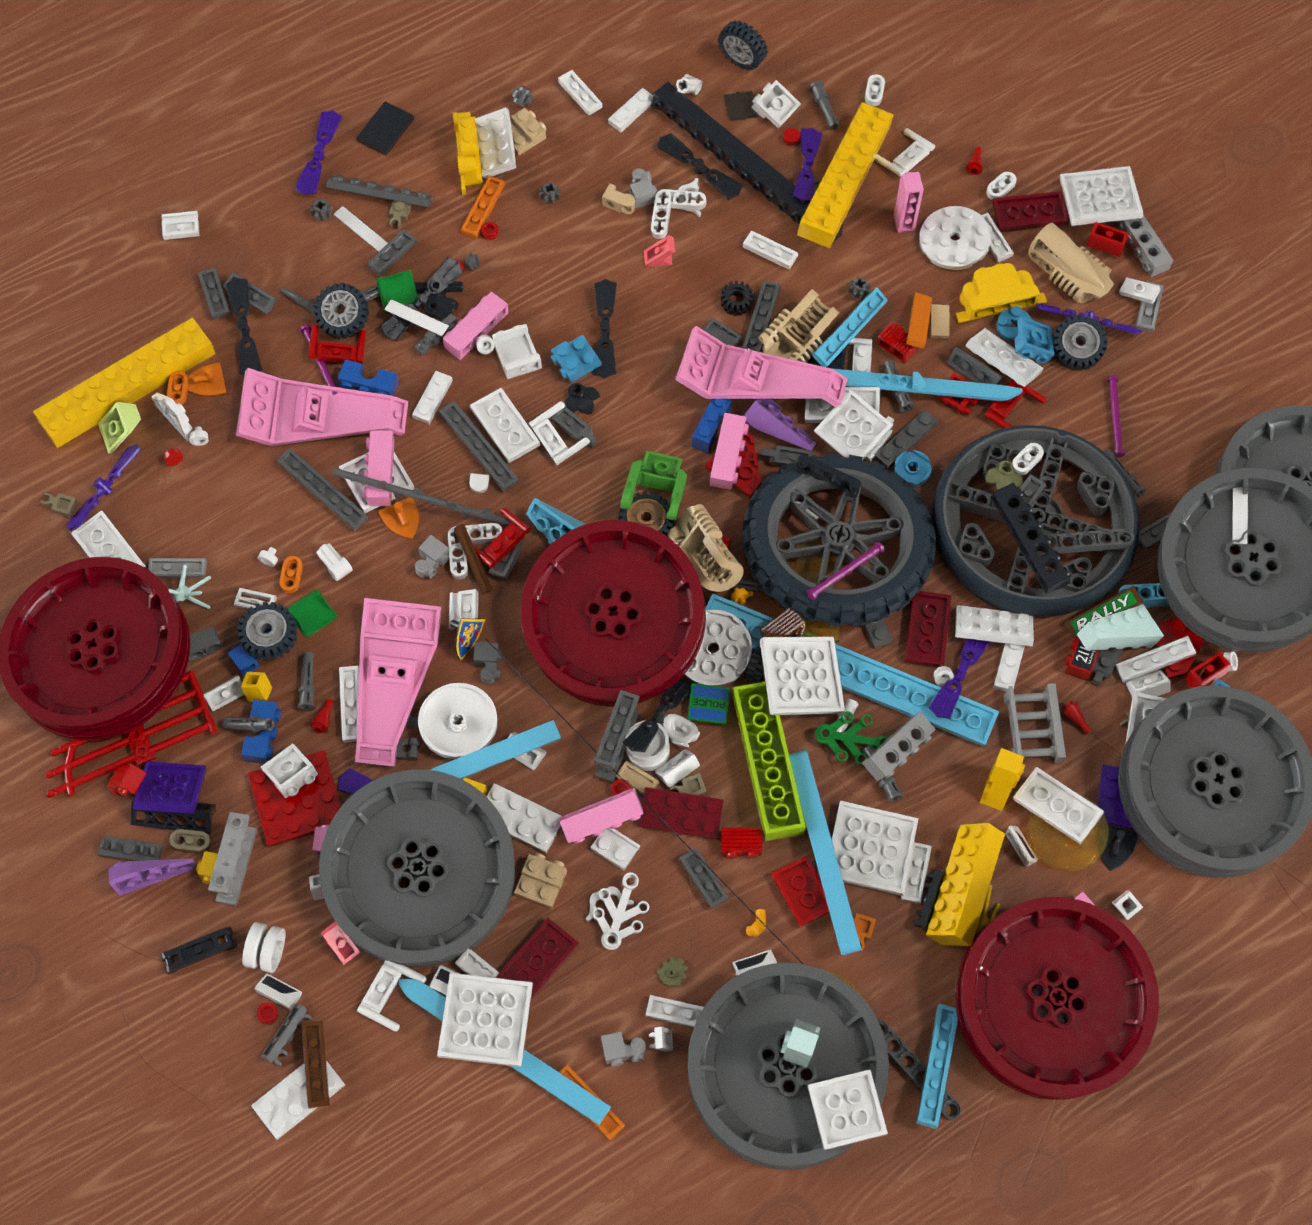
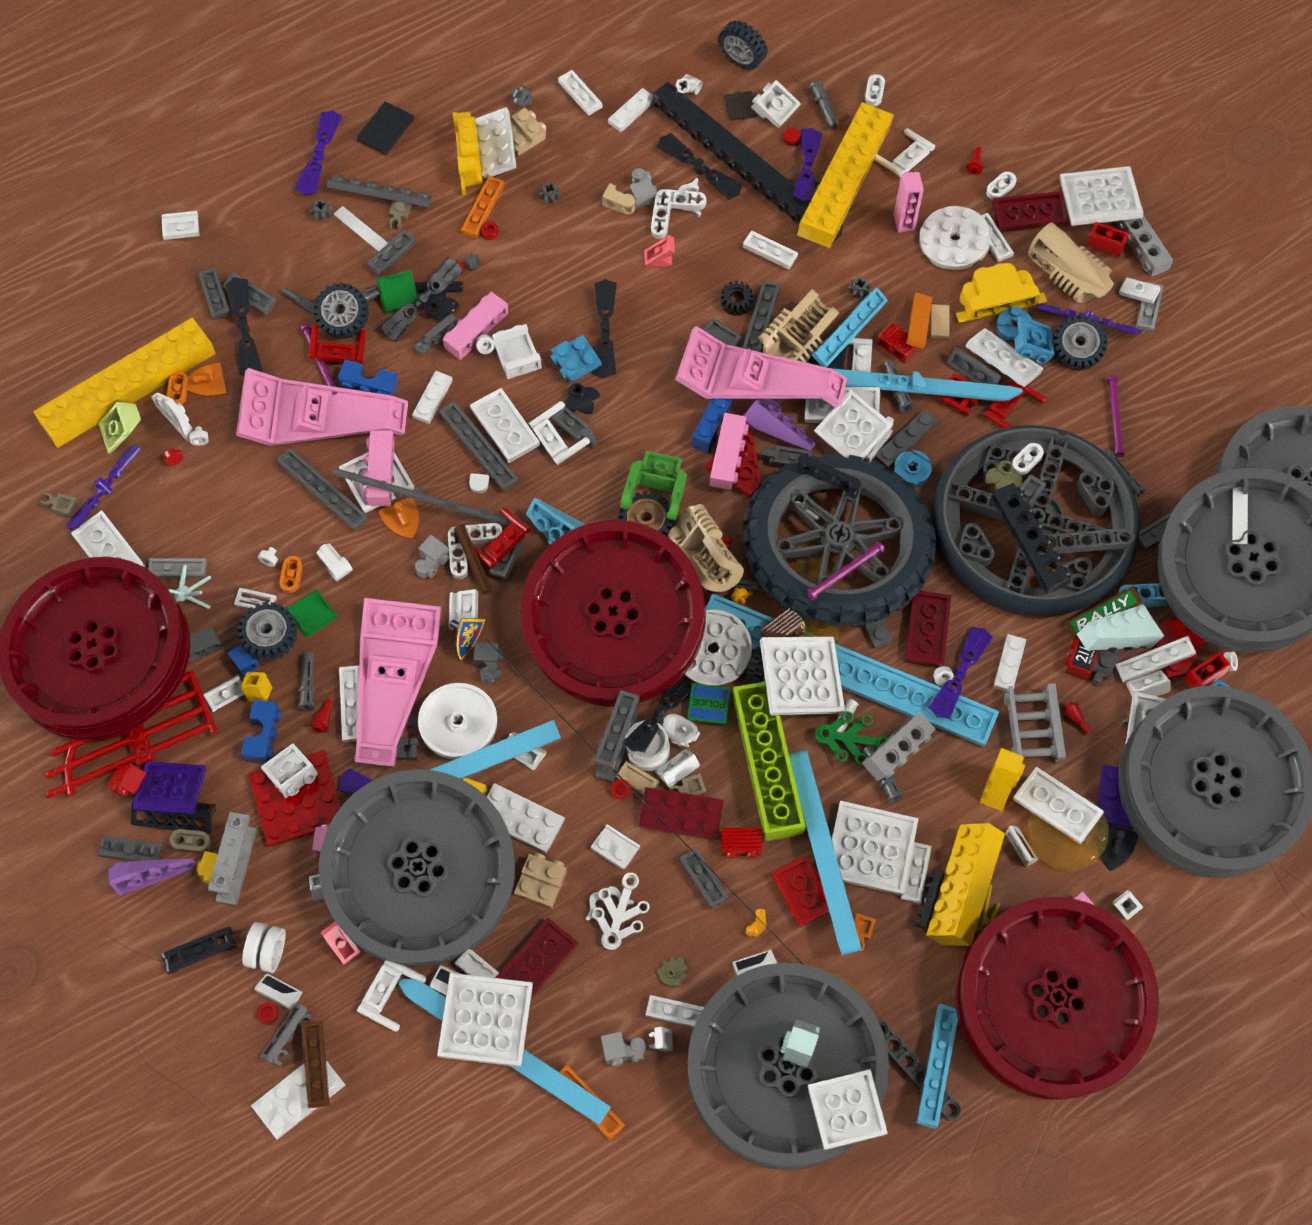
(253, 724): dark grey pin -> none
(416, 317): white sticker -> none
(601, 815): bright pink brick -> none
(994, 625): white plate -> none

